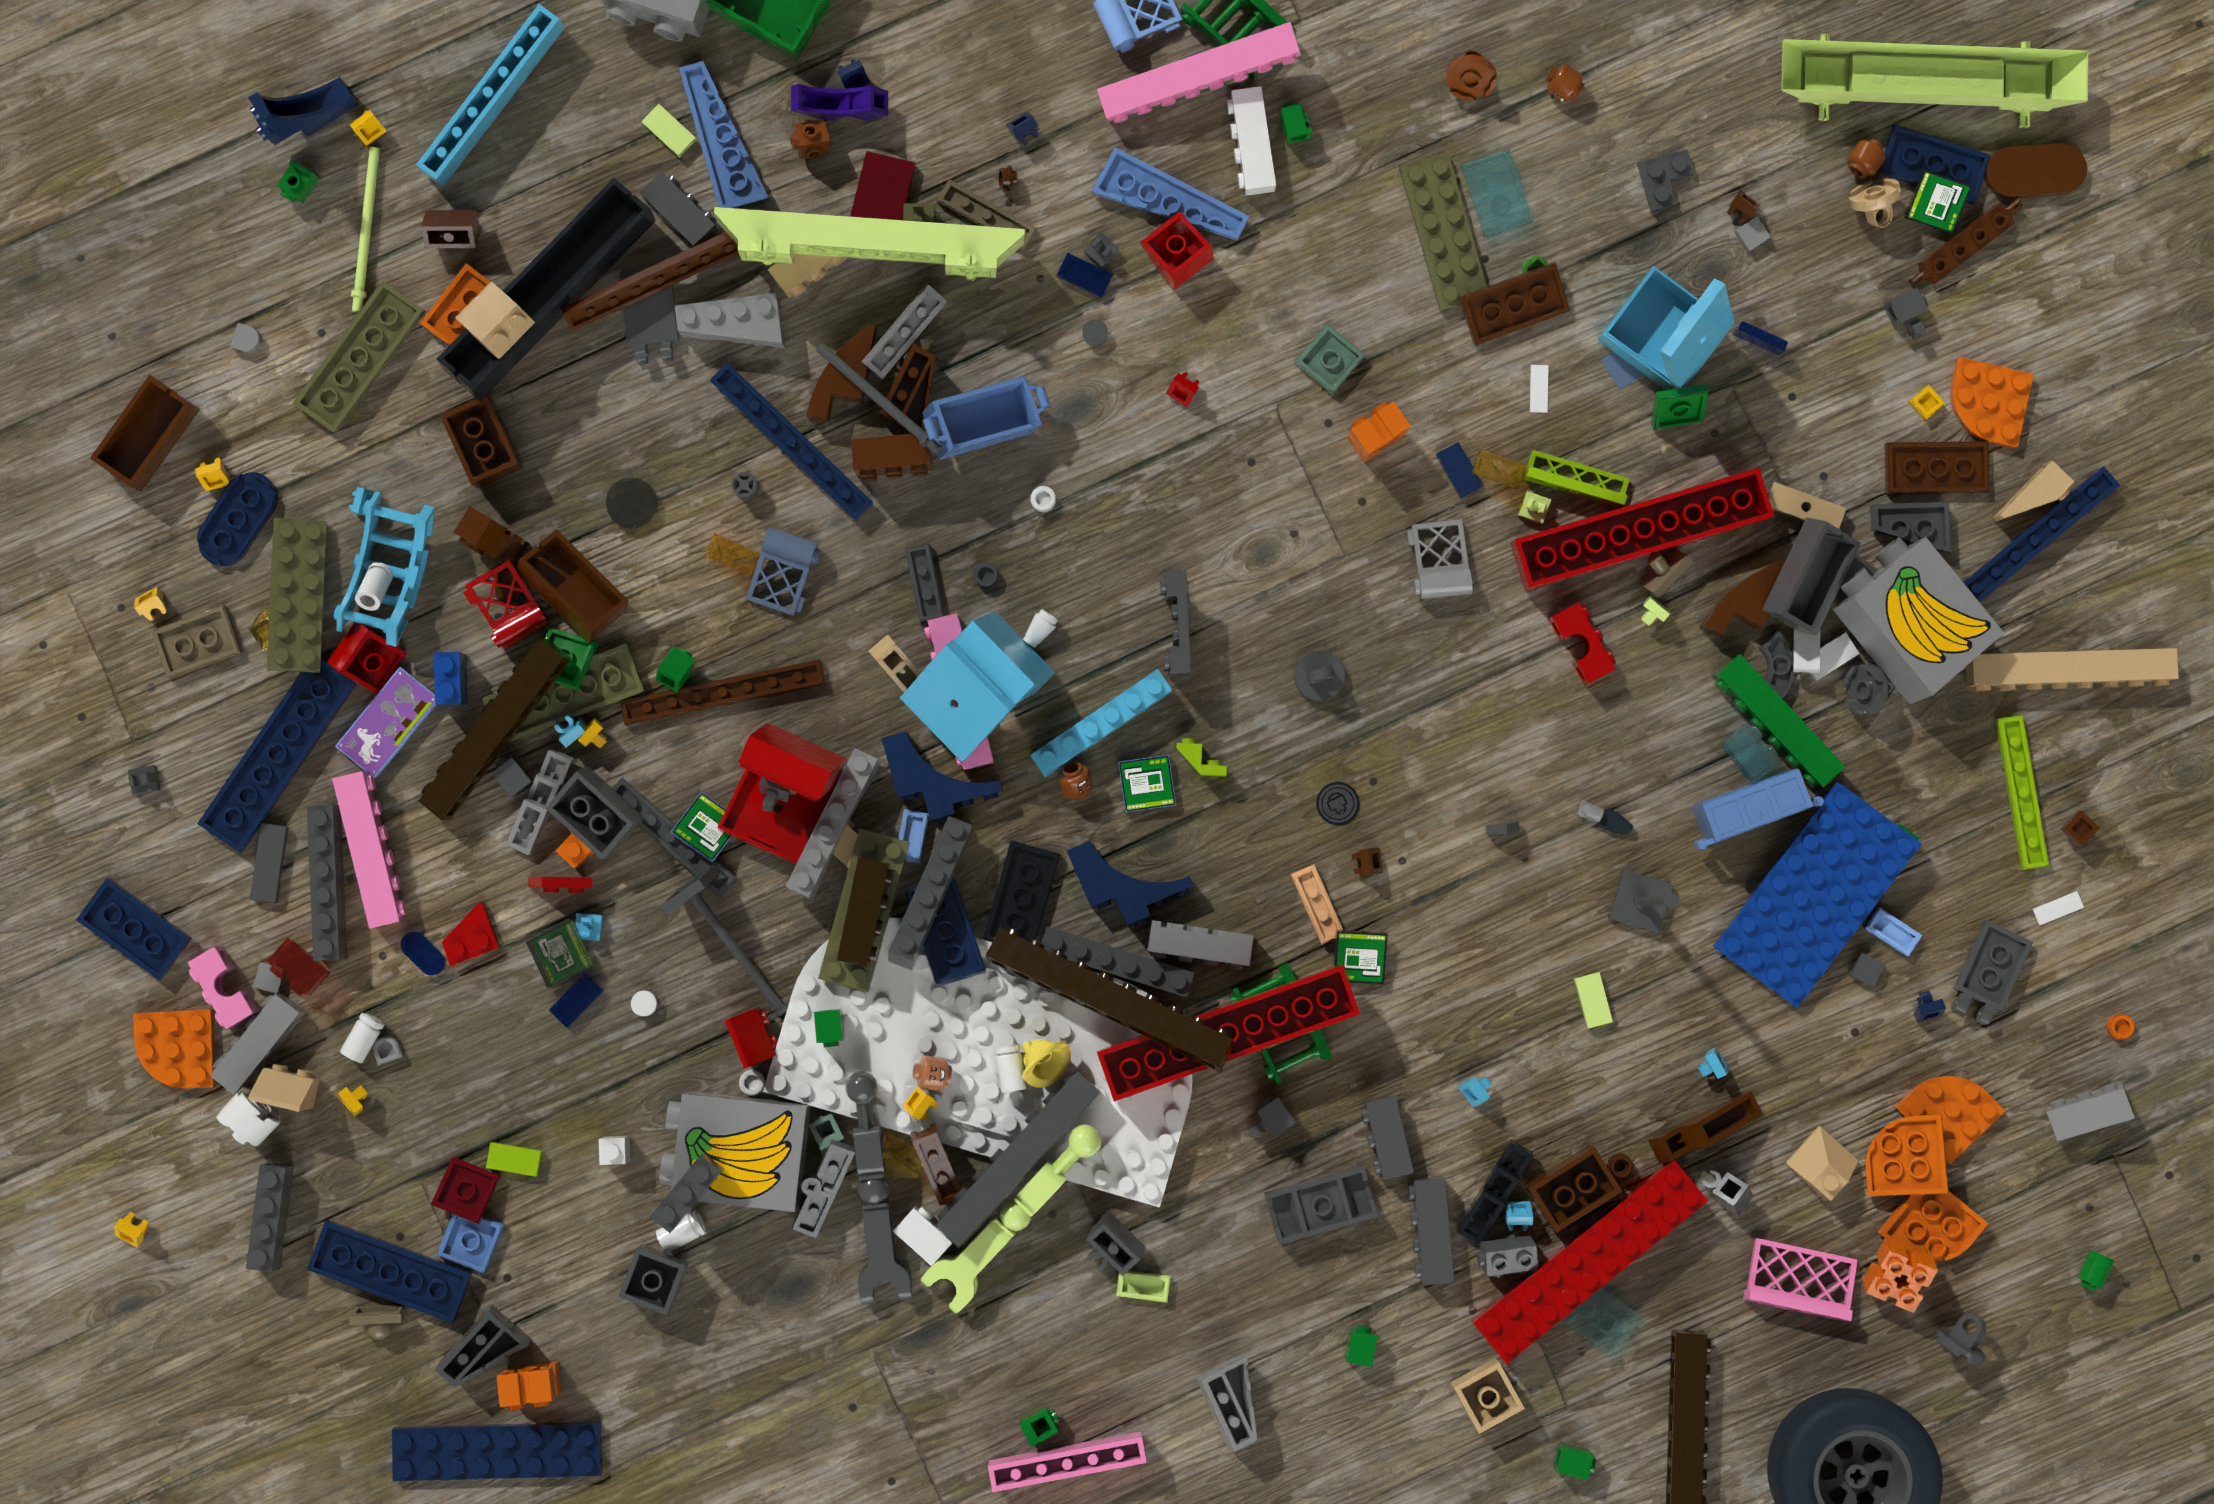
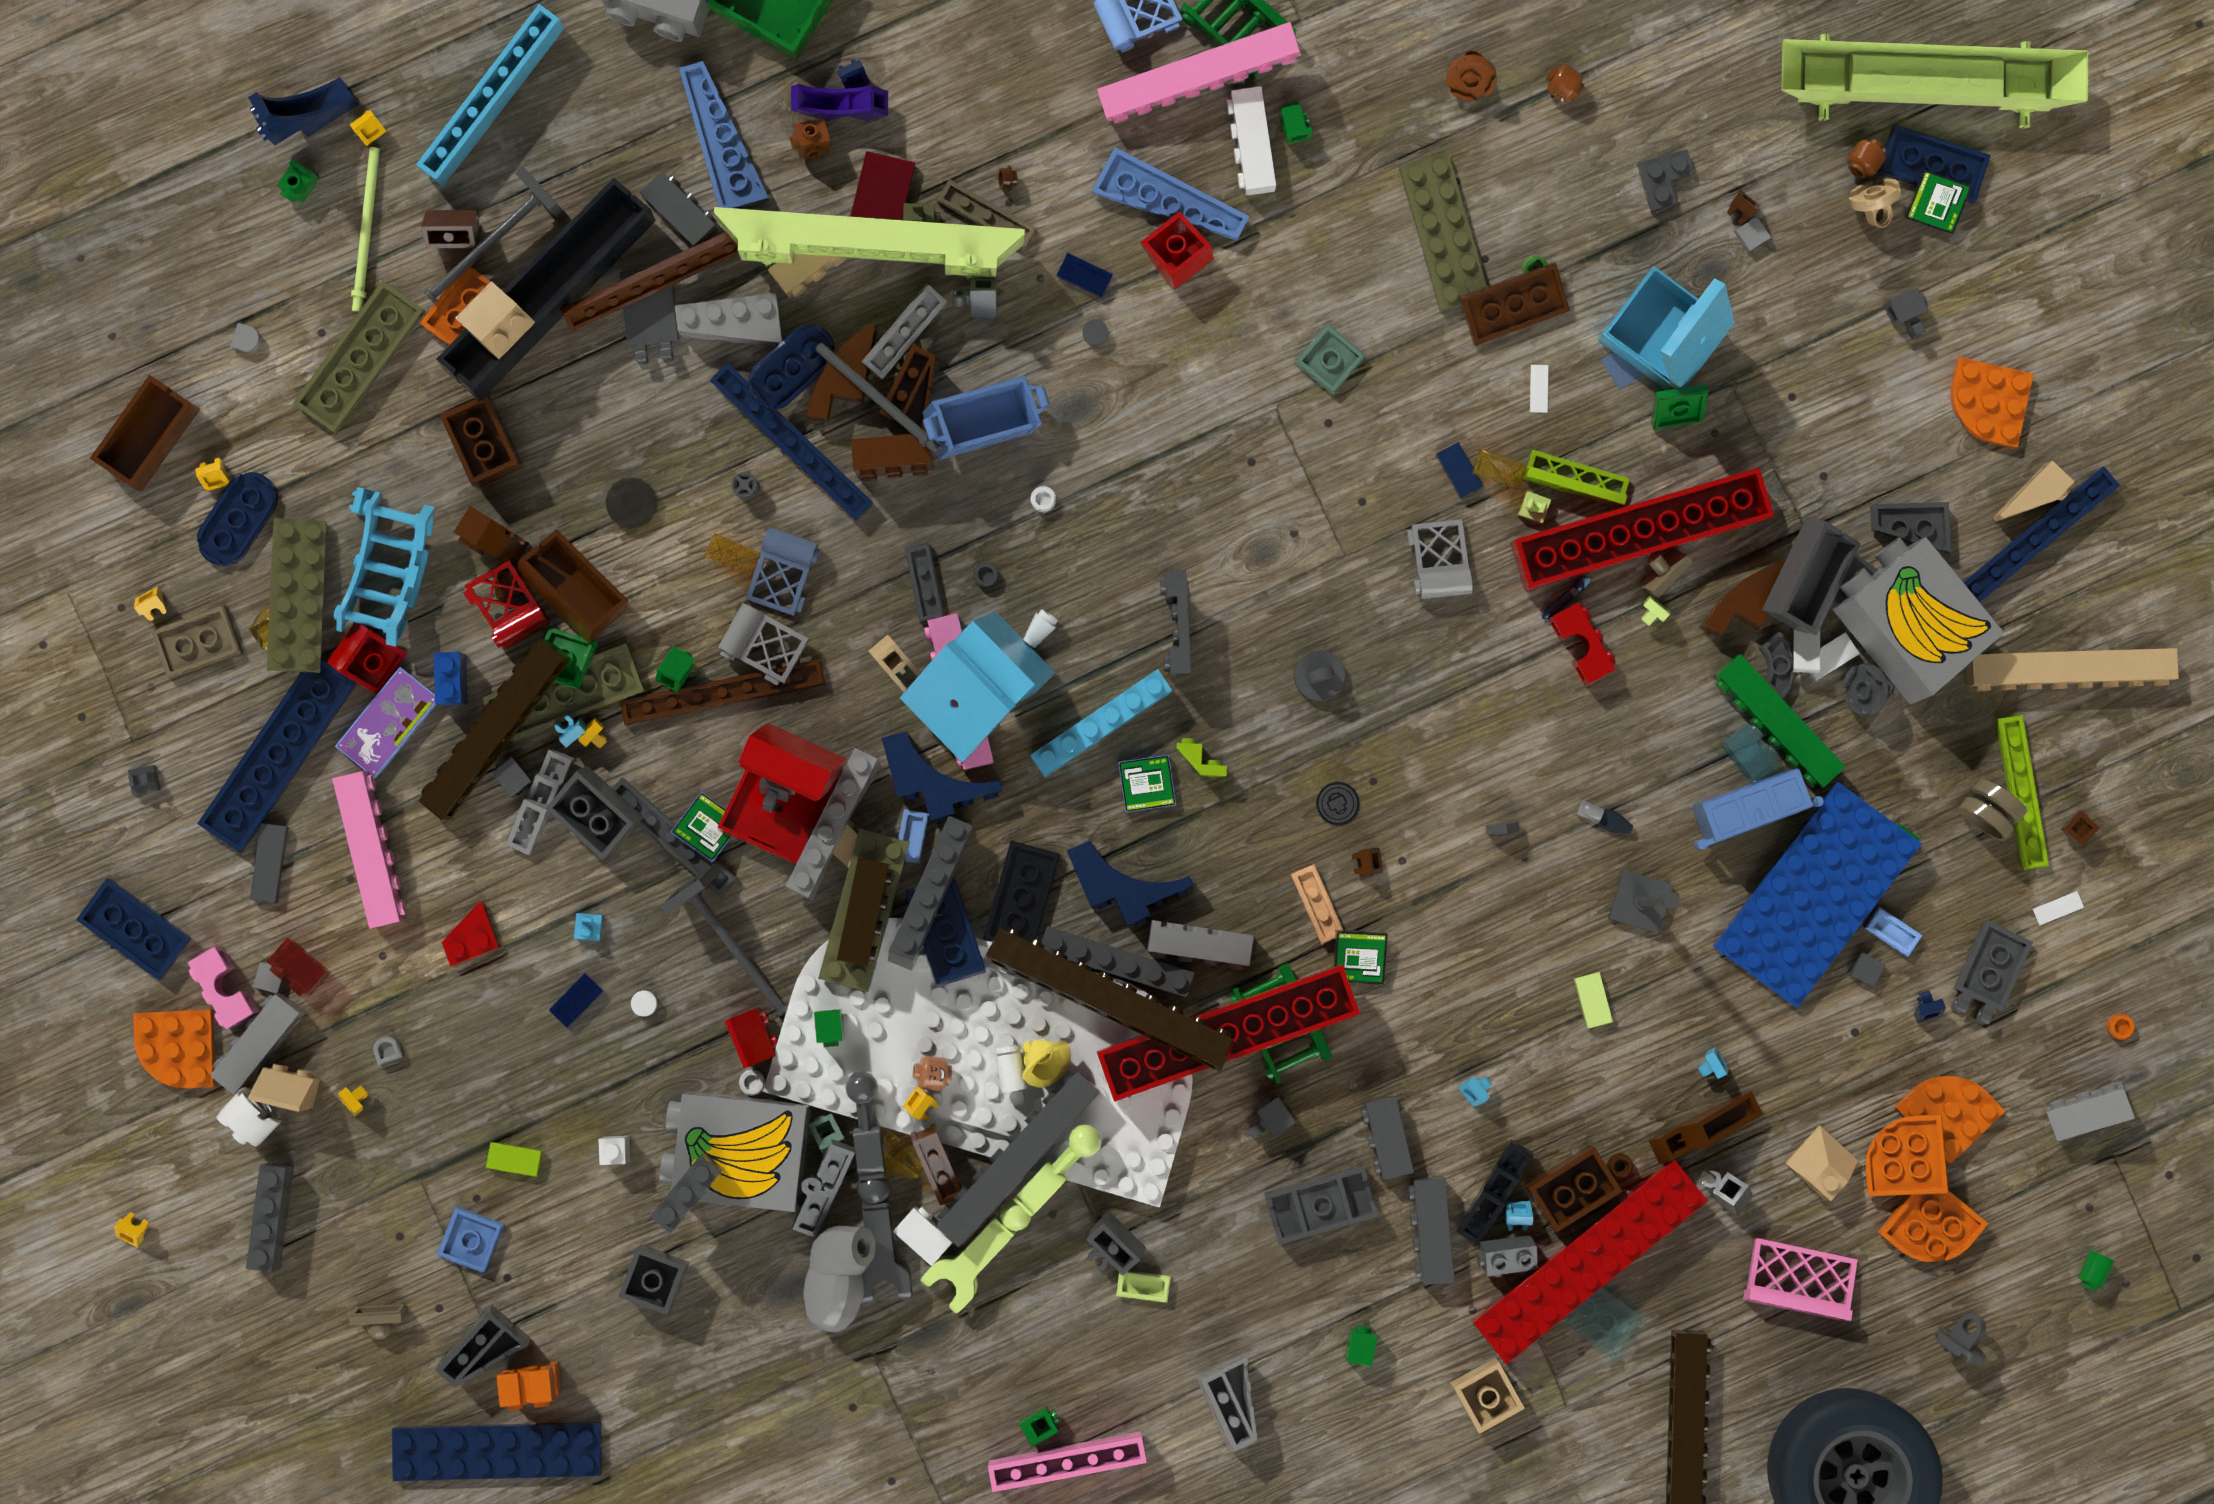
(326, 882): dark grey brick -> none
(362, 1037): white piece -> none
(374, 586): white piece -> none
(389, 1271): dark blue plate -> none
(423, 953): clear blue tile -> none
(465, 1190): dark red tile -> none
(537, 197): none -> dark grey tile
(552, 884): red wing -> none
(559, 953): clear smoke tile -> none
(574, 852): orange brick -> none
(668, 130): yellowish green tile -> none
(688, 1230): white piece -> none
(742, 638): none -> light grey piece
(789, 367): none -> dark blue tile
(835, 1276): none -> light grey piece
(981, 297): none -> dark grey brick
(1021, 126): dark blue tile -> none
(1075, 780): dark orange head -> none
(1101, 250): dark grey tile -> none
(1183, 389): red tile -> none
(1379, 431): orange brick -> none
(1496, 193): clear light blue tile -> none
(1566, 597): none -> dark blue piece
(1574, 1461): green brick -> none
(1760, 338): clear blue tile -> none
(1789, 502): tan tile -> none
(1900, 1275): orange brick -> none
(1926, 402): yellow tile -> none
(1936, 467): reddish brown tile -> none
(1966, 243): reddish brown plate -> none
(1992, 809): none -> dark tan wheel
(2035, 170): reddish brown tile -> none

